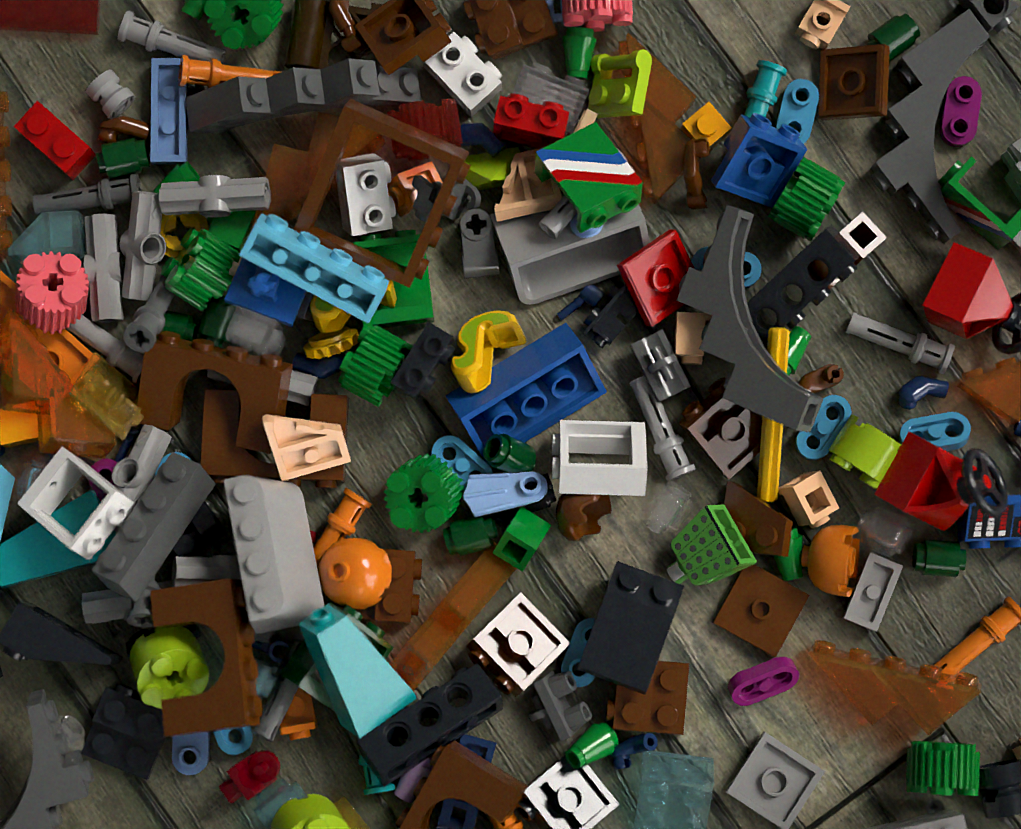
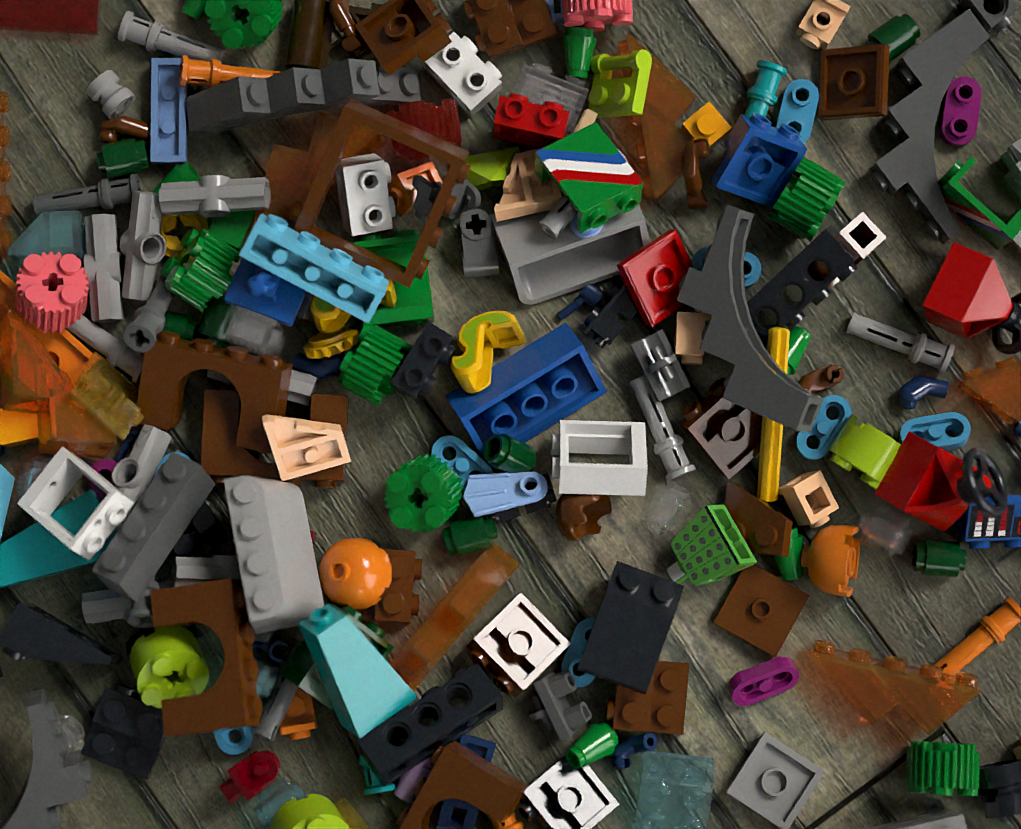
(55, 140): red piece -> none
(198, 744): medium blue plate -> none
(341, 522): orange pin -> none
(480, 134): dark blue arm -> none
(521, 539): green brick -> none
(872, 592): light grey plate -> none

